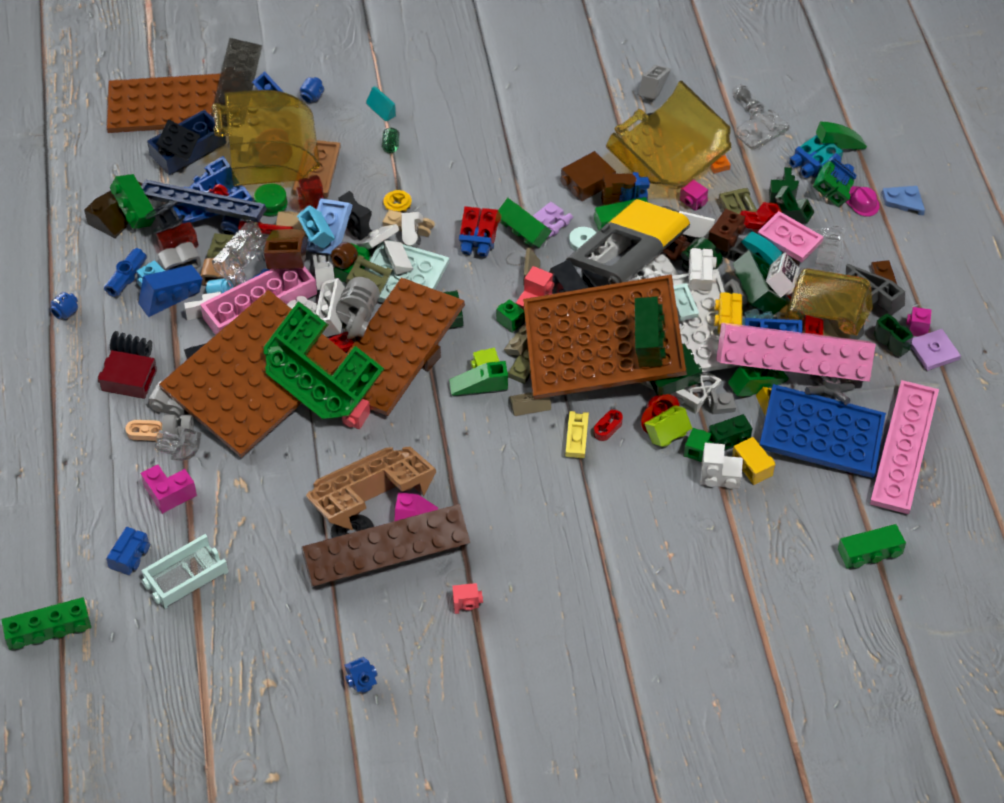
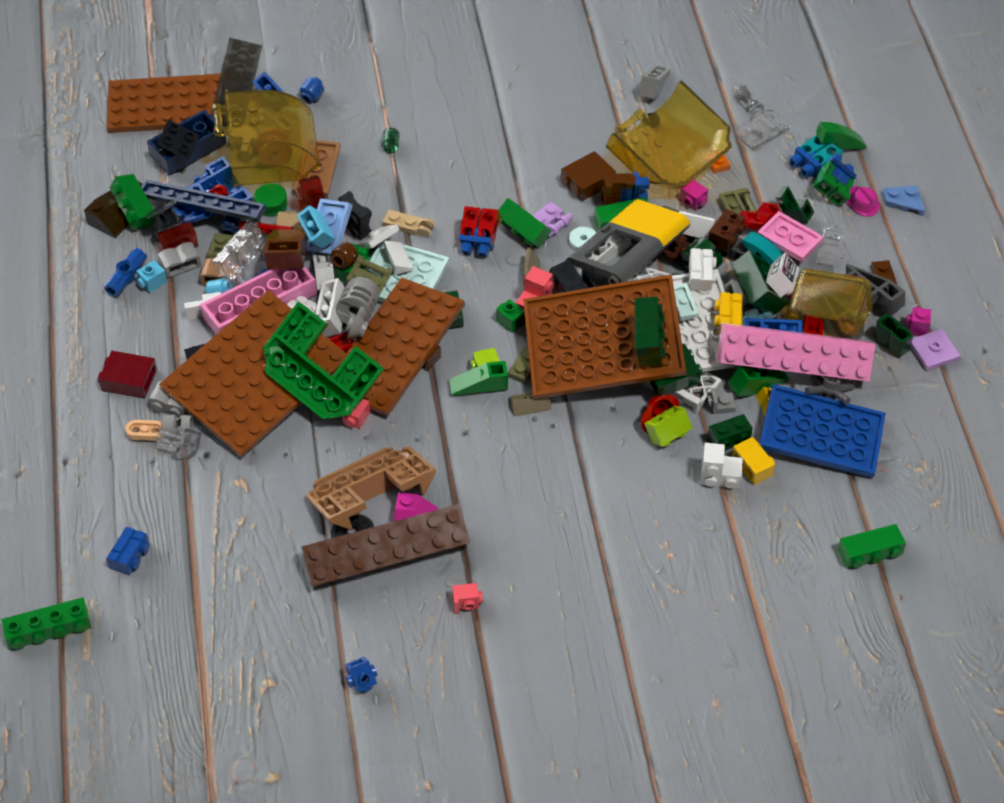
(64, 305): blue head -> none
(130, 345): black piece -> none
(168, 288): blue wedge -> none
(168, 491): dark pink brick -> none
(183, 571): light aqua door -> none
(381, 104): teal slope -> none
(399, 196): yellow gear -> none
(410, 228): white leg -> none
(518, 343): dark tan plate -> none
(577, 435): light yellow plate -> none
(611, 427): red beam -> none
(659, 267): white plate -> none
(695, 444): green brick -> none
(776, 185): dark green brick -> none
(904, 447): bright pink plate -> none

